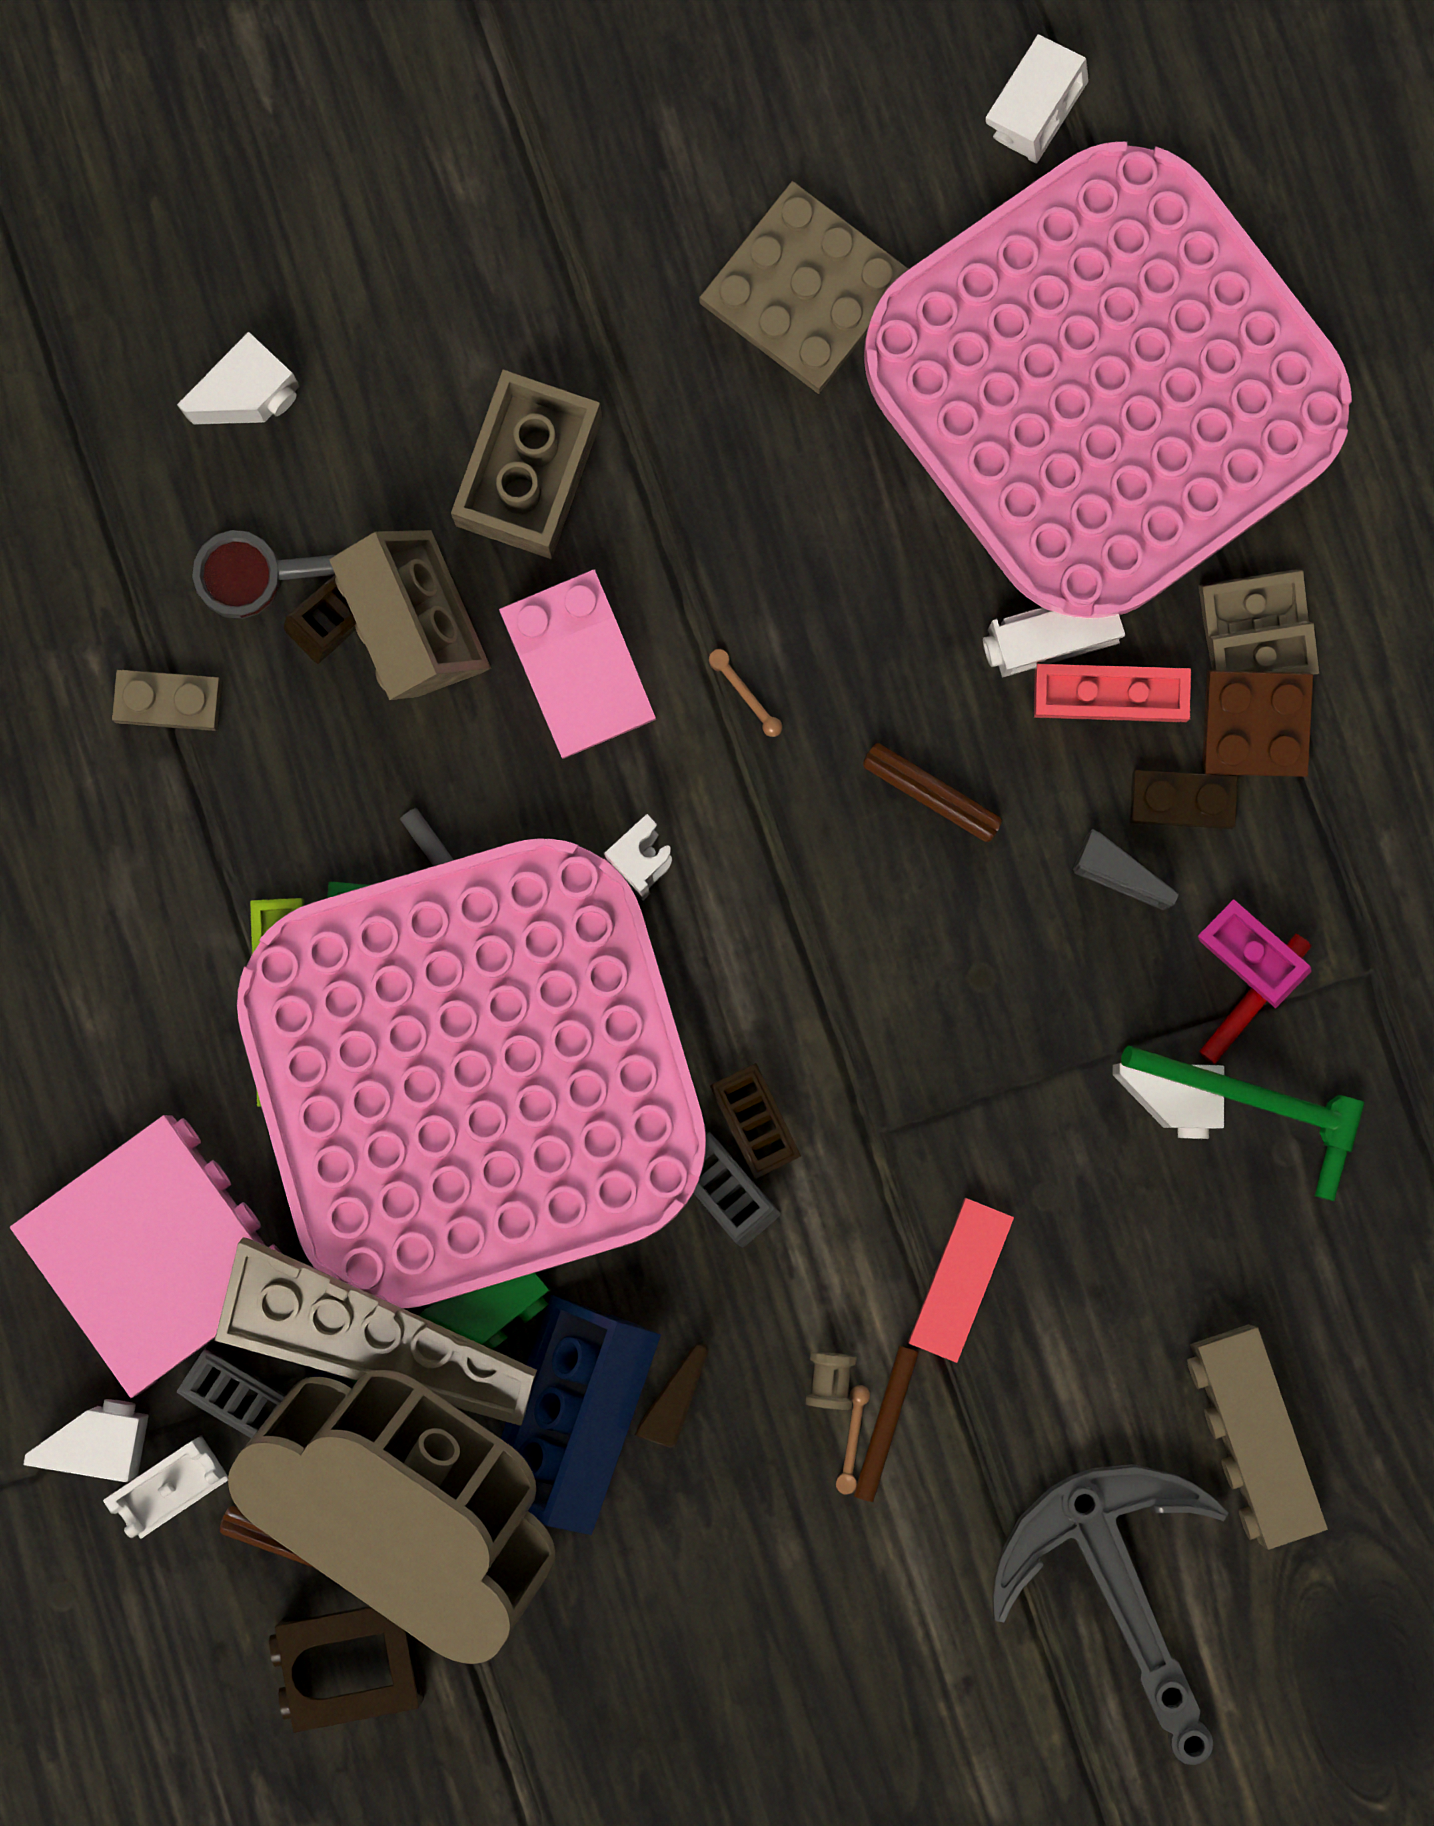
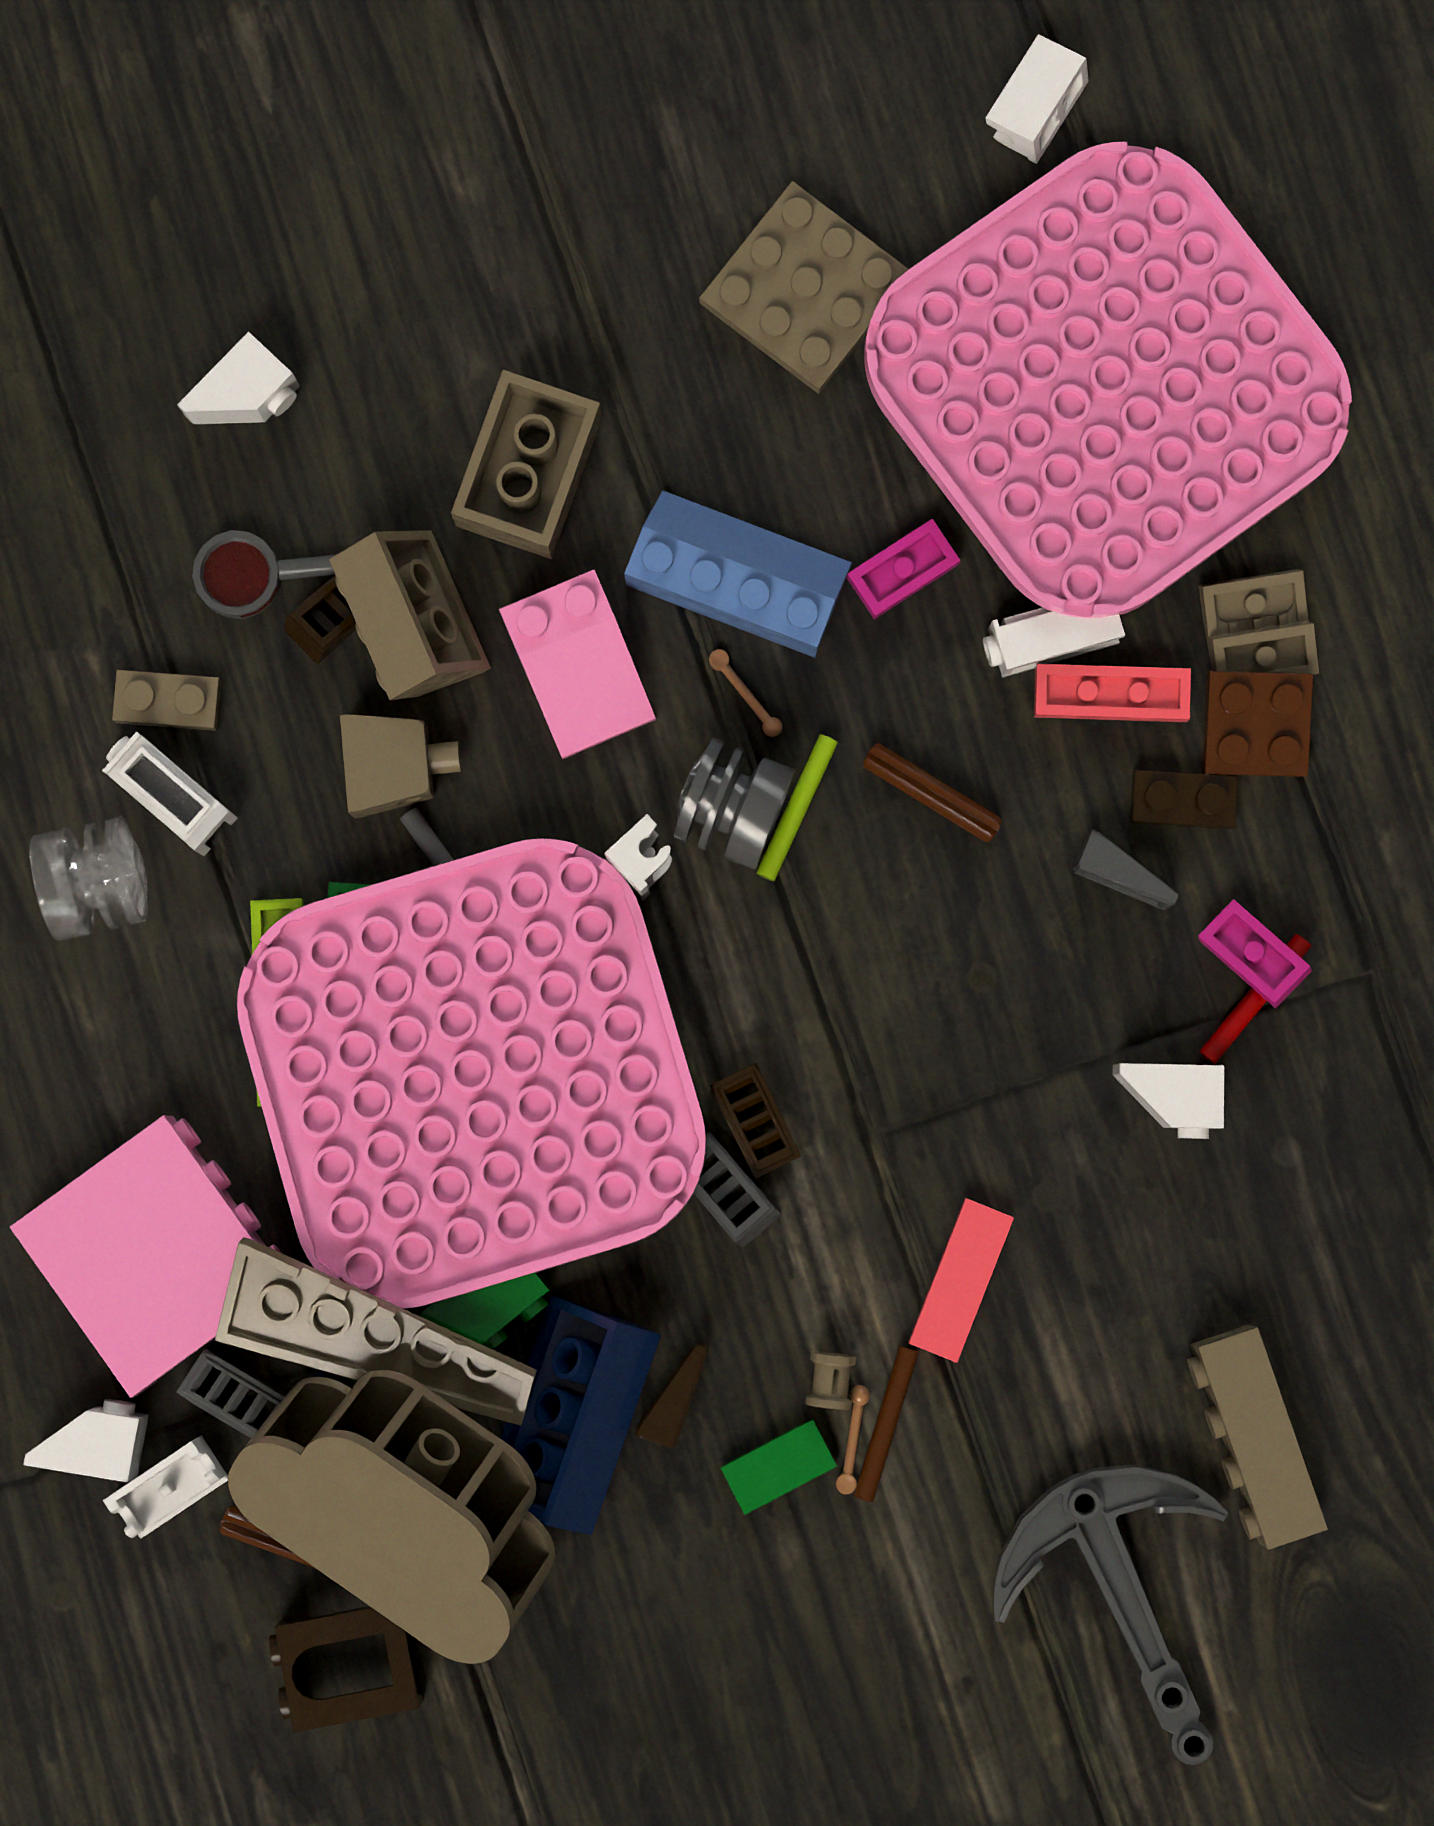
(78, 880): none -> clear wheel
(166, 791): none -> white window
(391, 762): none -> dark tan torso
(732, 803): none -> dark grey wheel
(736, 573): none -> medium blue slope
(778, 1466): none -> green tile
(797, 807): none -> lime bar
(903, 569): none -> dark pink plate
(1337, 1120): green bar -> none

